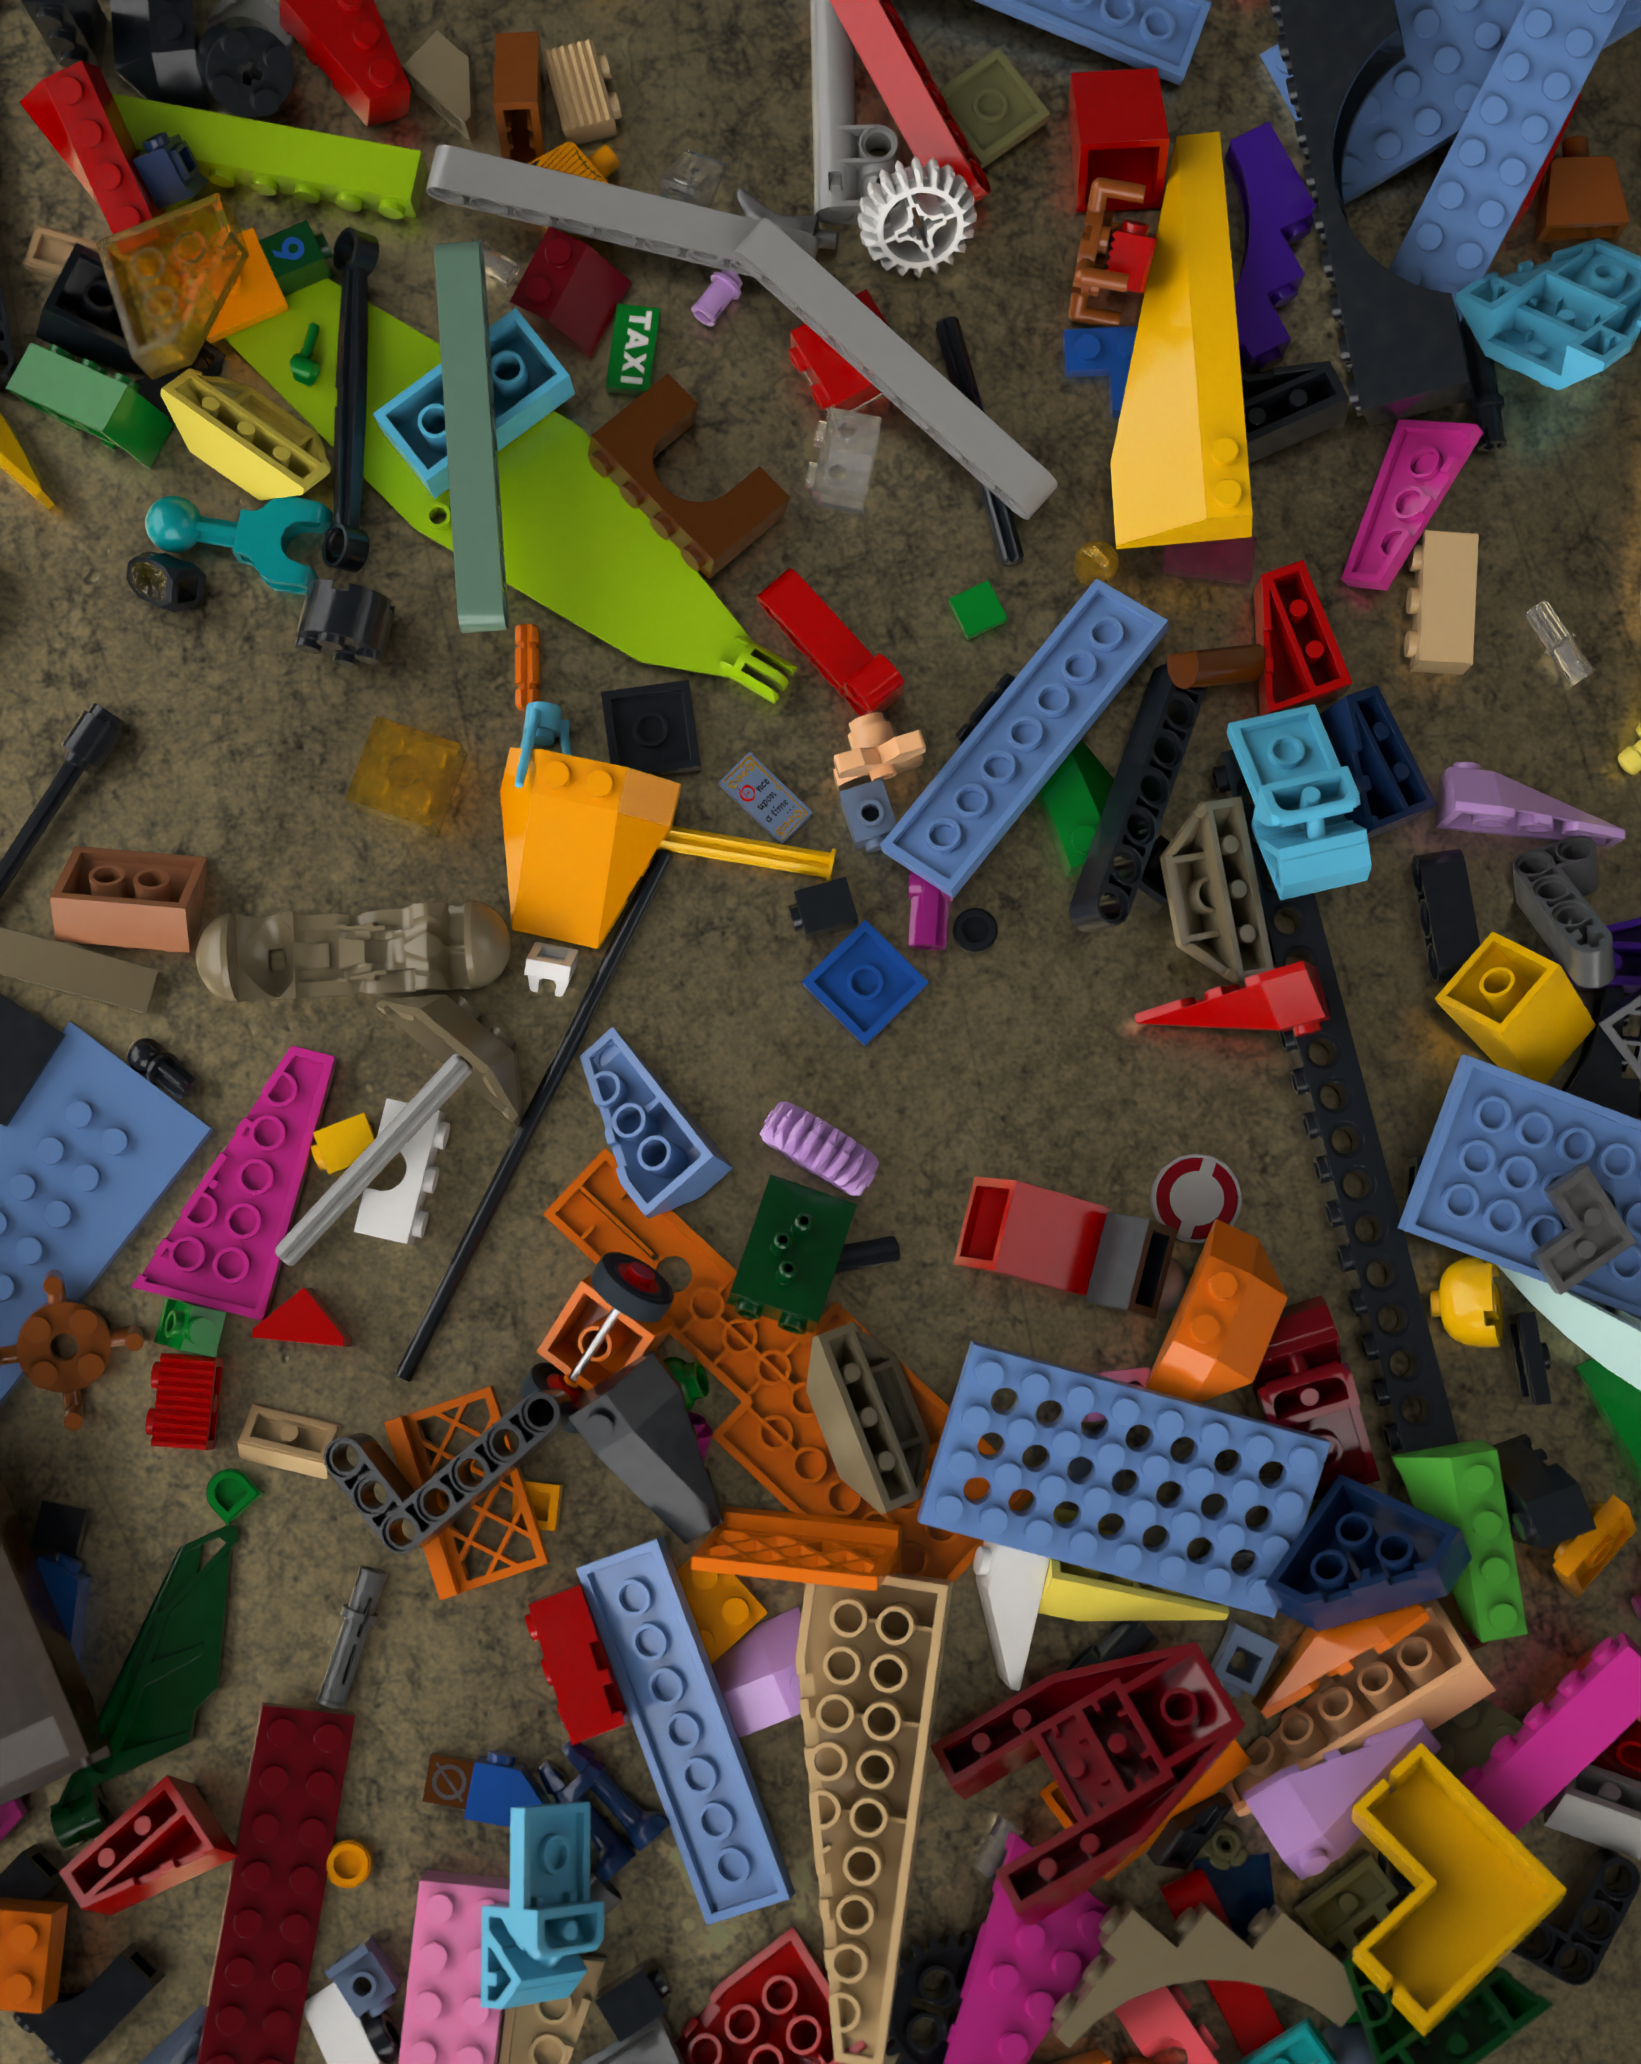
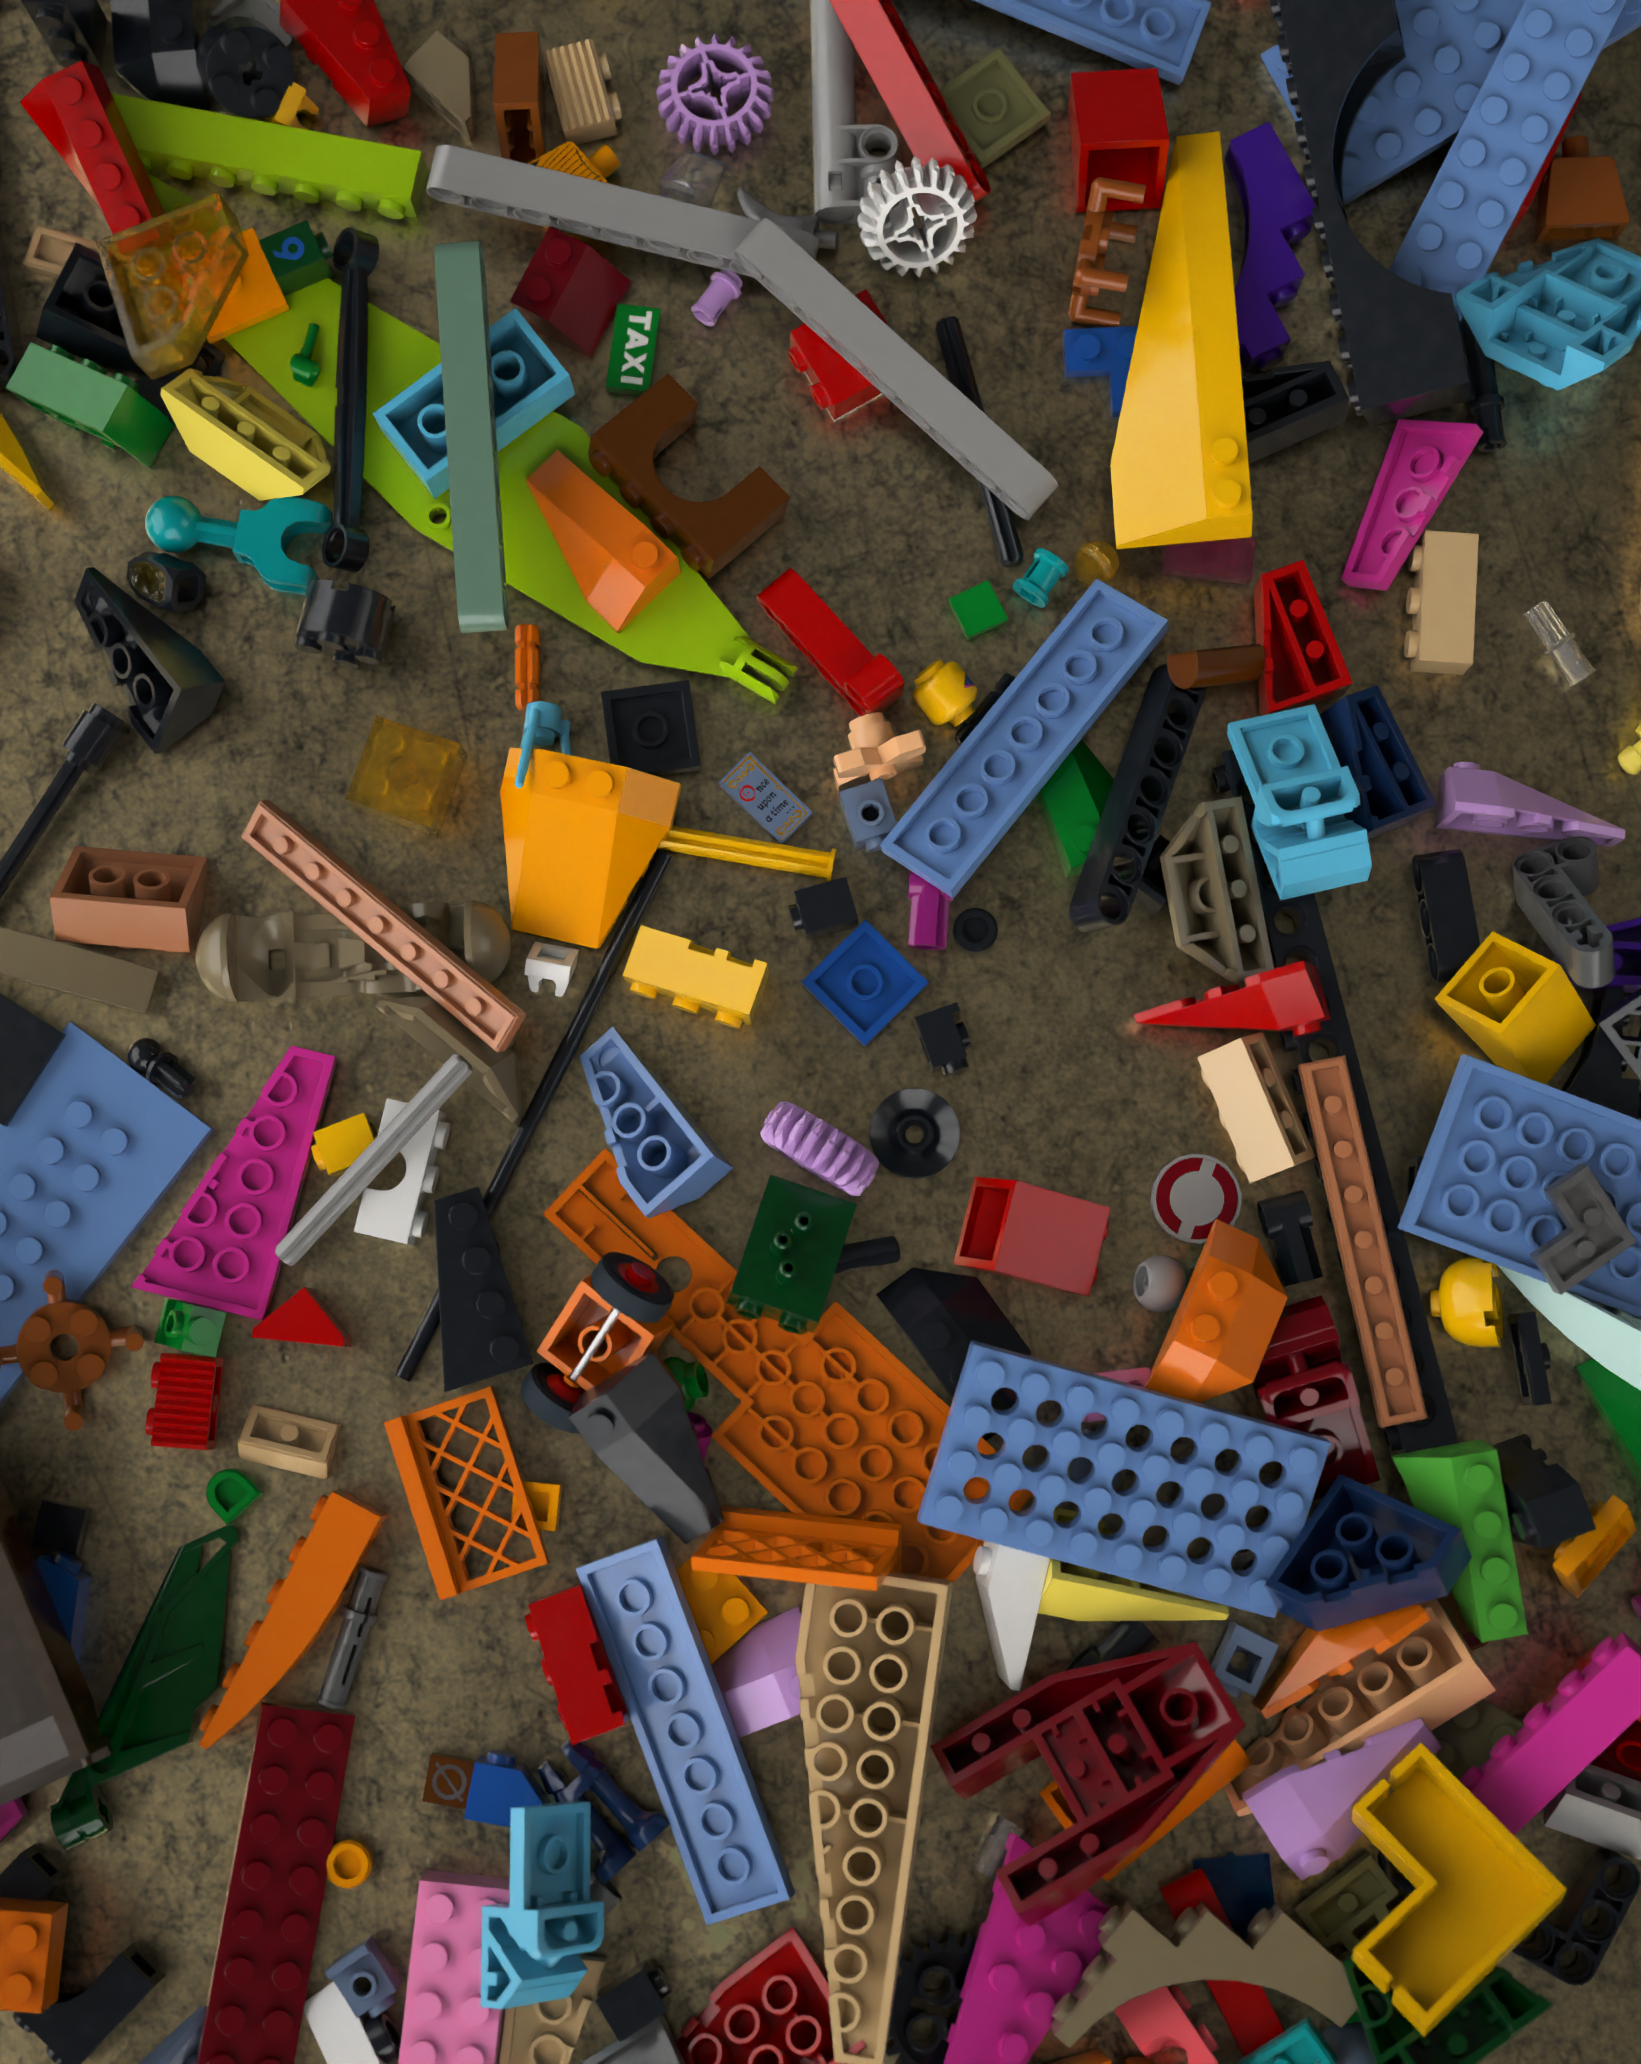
(149, 1849): red wedge -> none
(159, 670): none -> black wedge
(169, 169): dark blue window -> none
(293, 102): none -> yellow tile
(299, 1607): none -> orange slope
(384, 926): none -> nougat tile
(454, 1478): black beam -> none
(475, 1300): none -> black wedge
(498, 266): clear pin -> none
(605, 546): none -> orange wedge
(696, 977): none -> yellow wedge
(743, 81): none -> lavender gear
(845, 460): clear brick -> none
(868, 1417): dark tan wedge -> none
(918, 1109): none -> black dish
(942, 1317): none -> black wedge
(943, 1039): none -> black brick
(945, 693): none -> yellow head
(1040, 577): none -> teal bush
(1131, 1265): black piece -> none
(1132, 253): red brick -> none
(1189, 1832): black tile -> none
(1229, 1858): olive plate -> none
(1255, 1107): none -> tan brick
(1288, 1225): none -> black piece
(1362, 1242): none -> nougat tile

